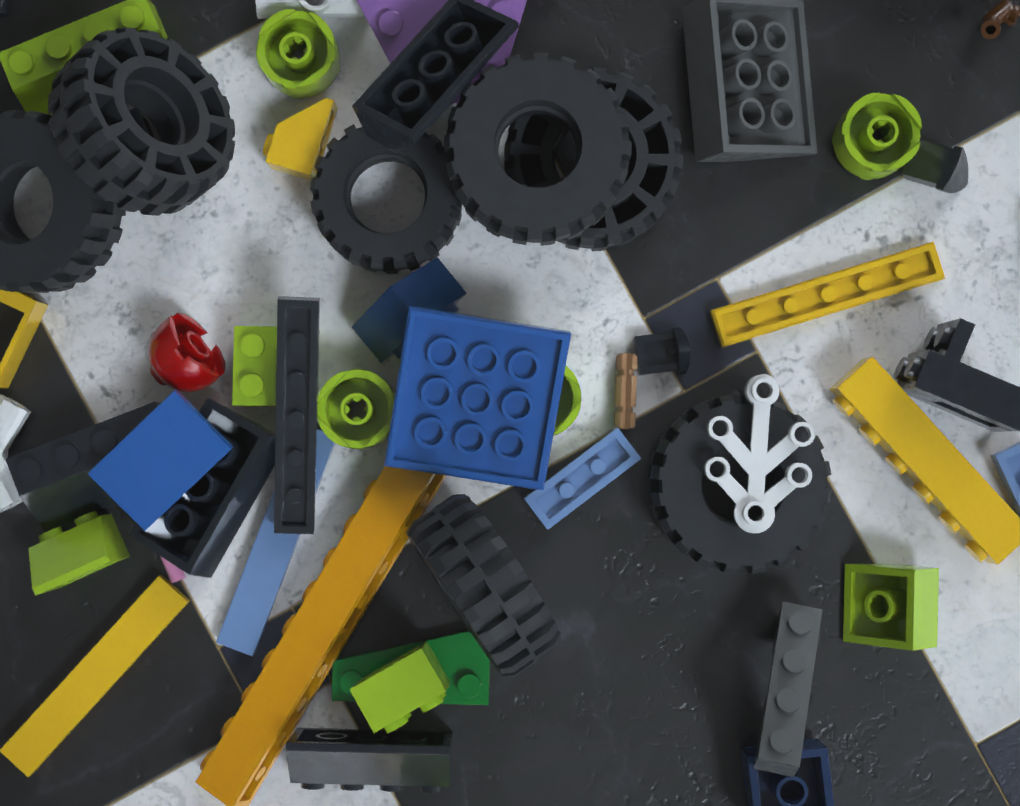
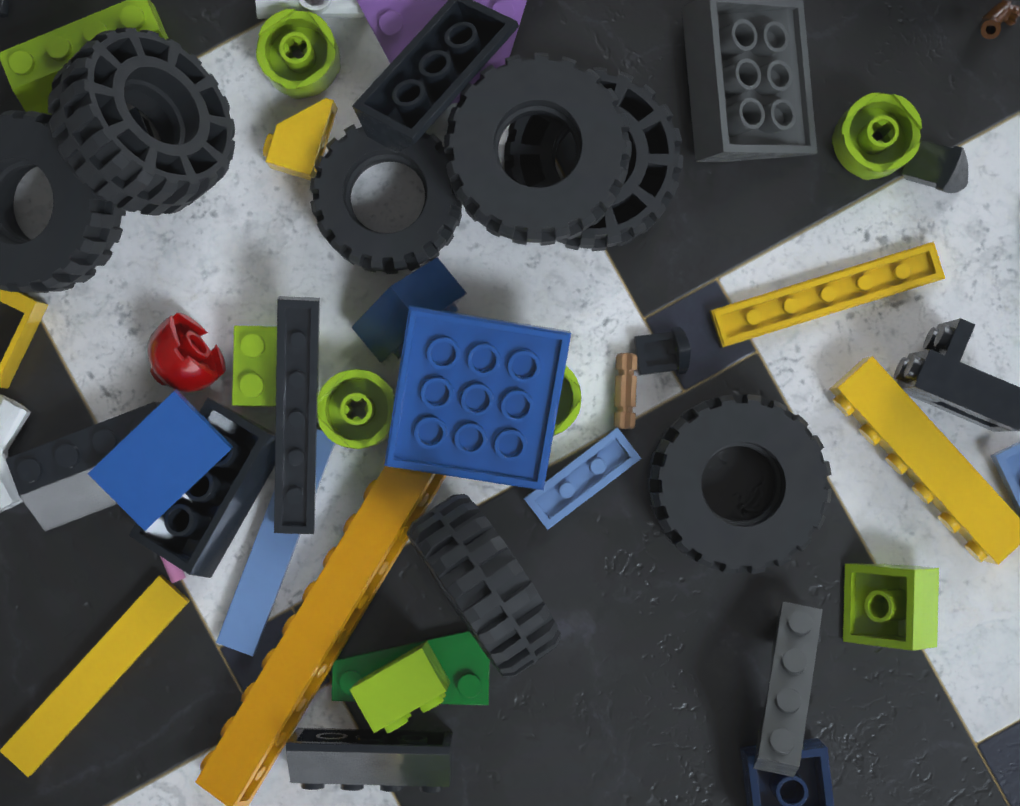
(76, 552): lime slope -> none
(757, 460): white plant -> none

